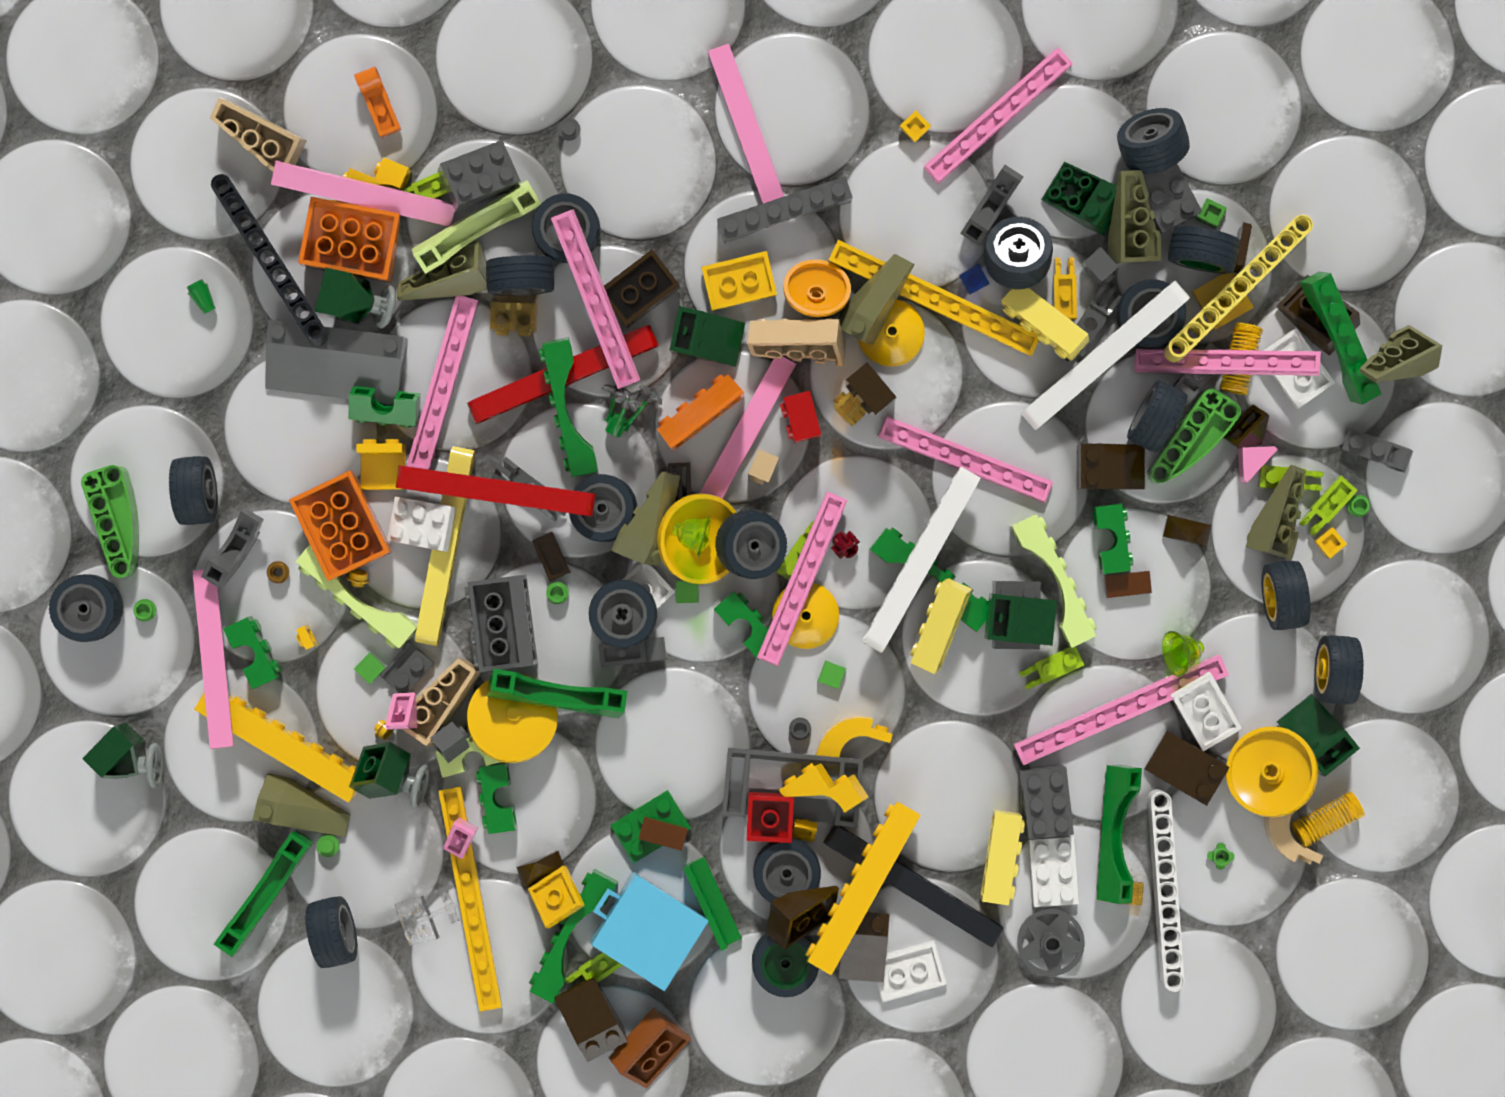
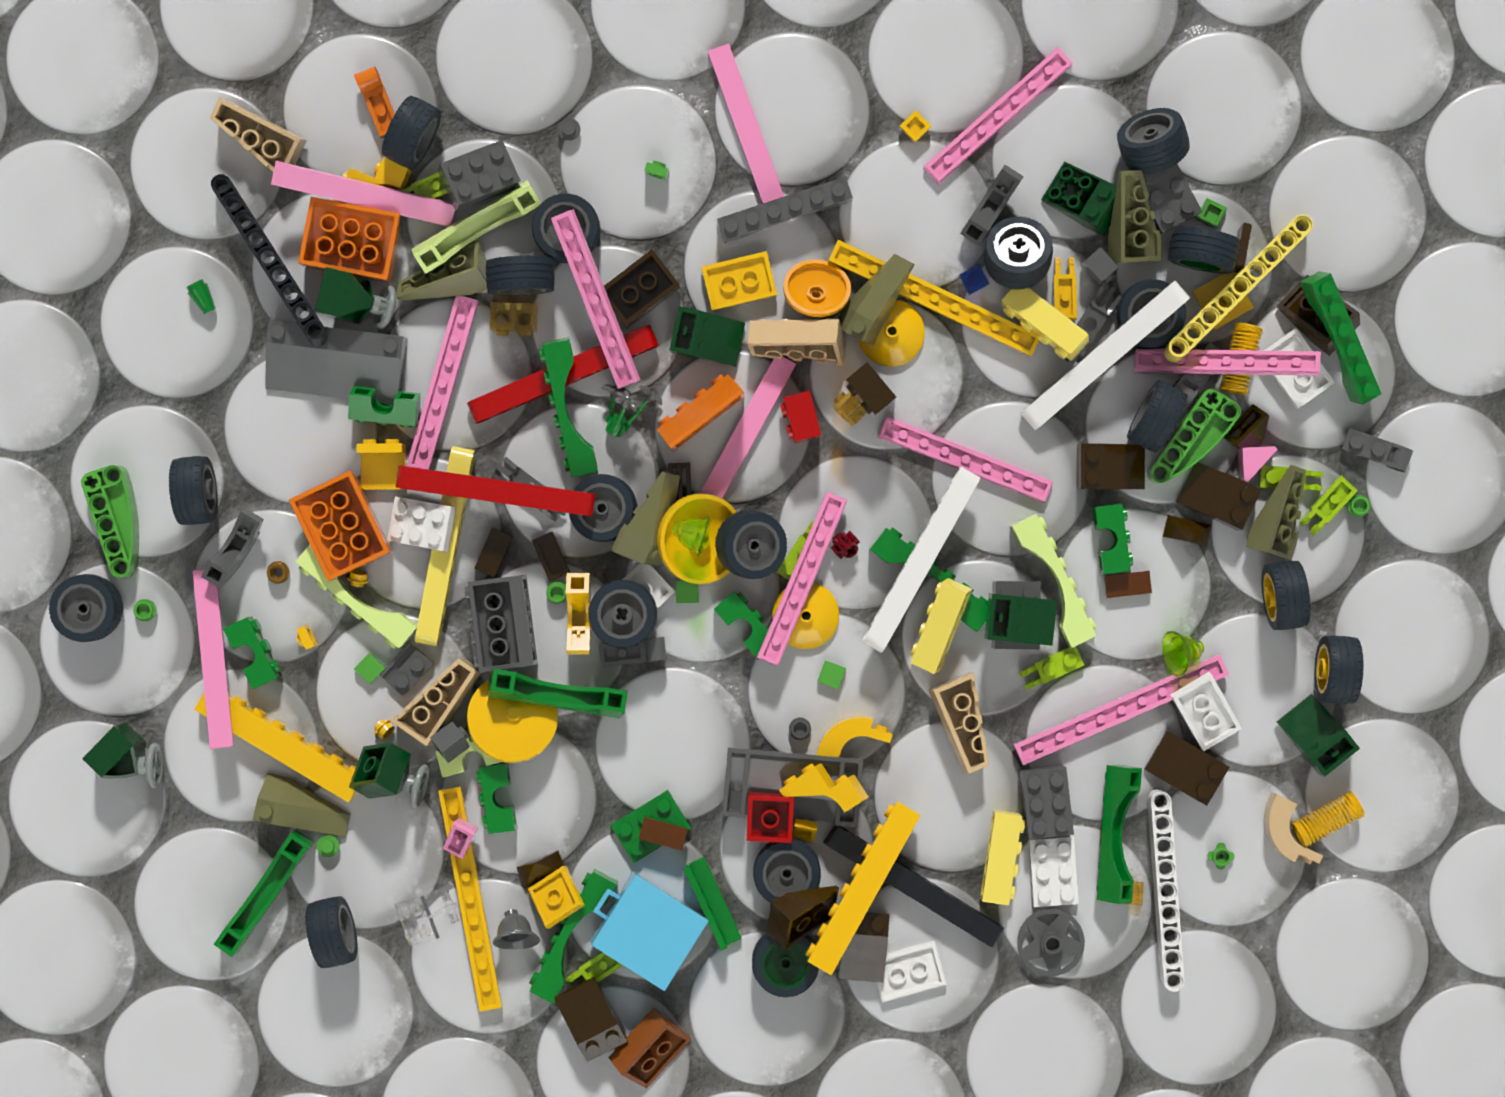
(402, 711): bright pink slope -> none
(411, 132): none -> black wheel
(493, 552): none -> dark brown tile
(515, 932): none -> dark grey hat
(578, 602): none -> yellow arch
(657, 170): none -> bright green plate
(762, 467): tan brick -> none
(960, 715): none -> tan wedge
(1219, 496): none -> dark brown slope
(1272, 771): yellow dish -> none
(1330, 542): yellow plate -> none
(1403, 356): olive wedge -> none

